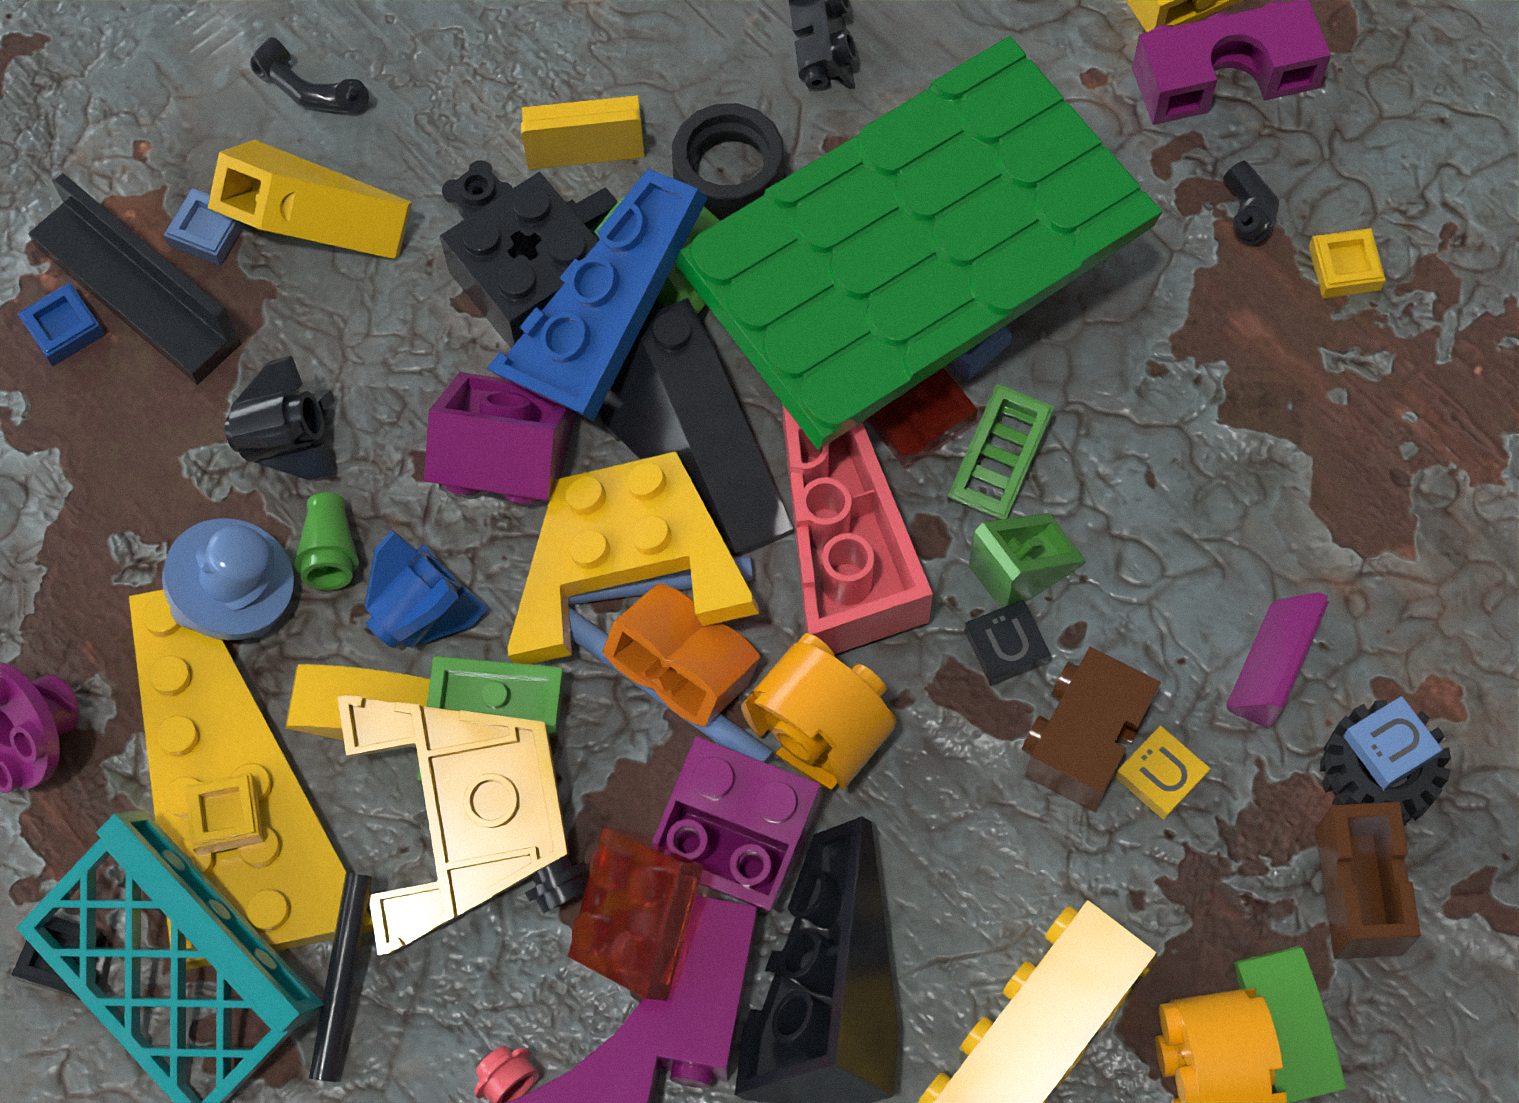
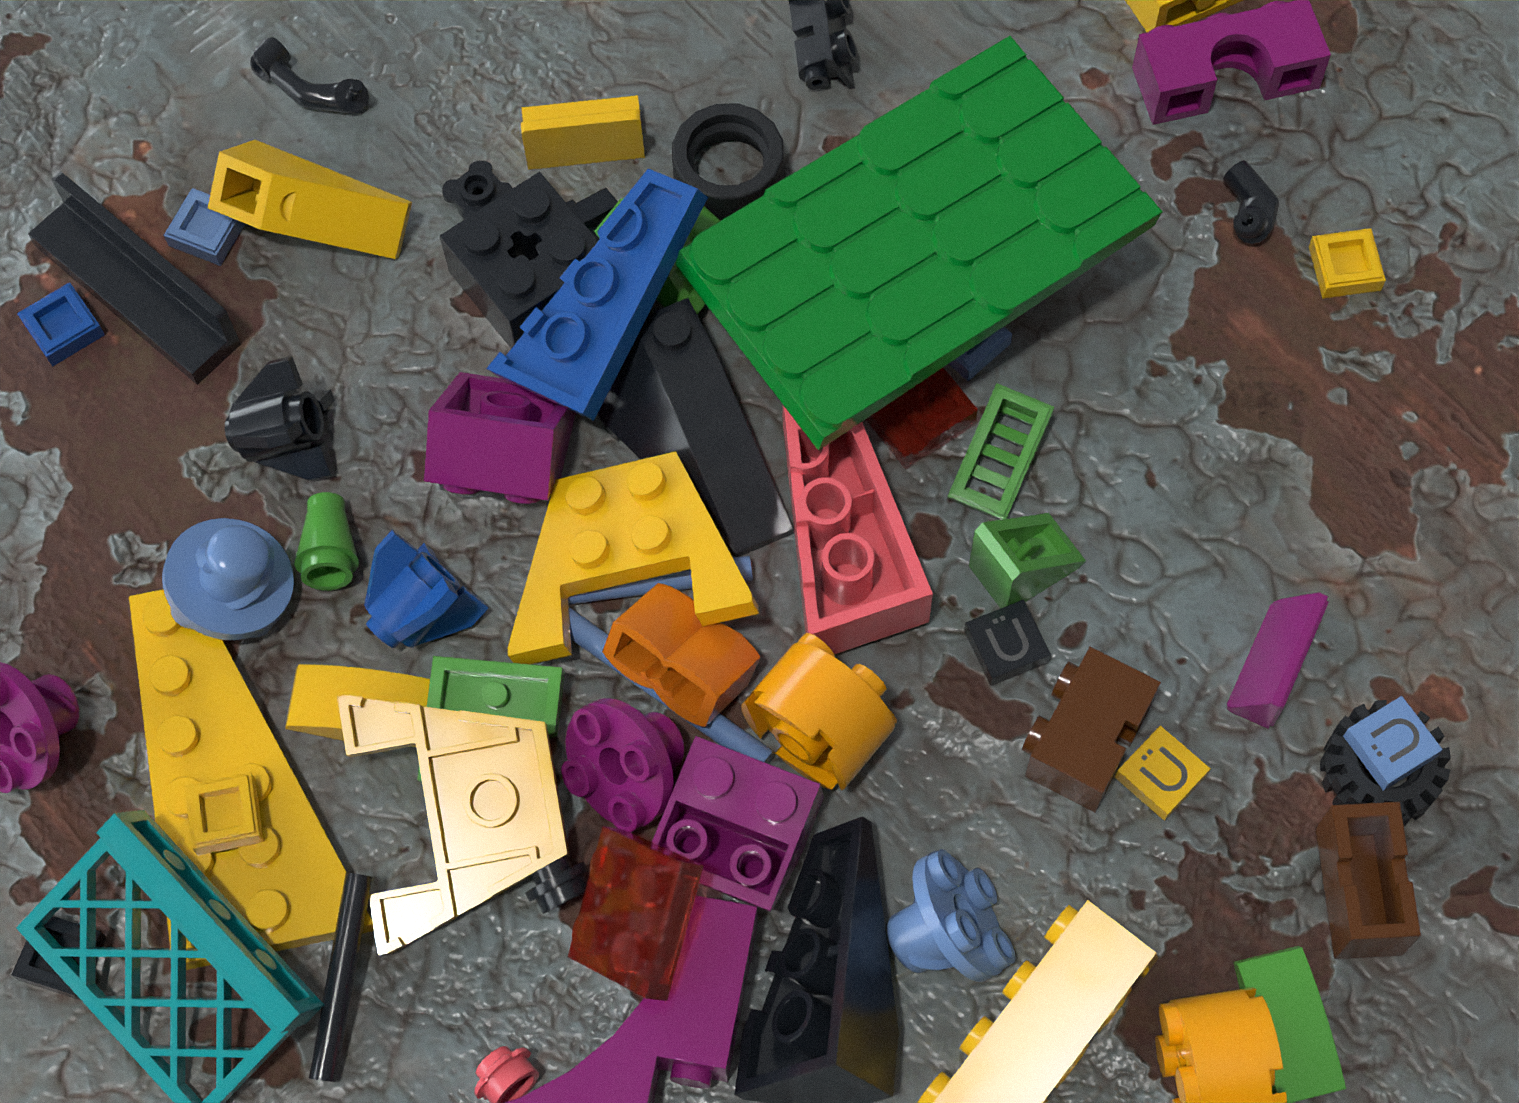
(622, 761): none -> magenta plate
(950, 922): none -> medium blue plate

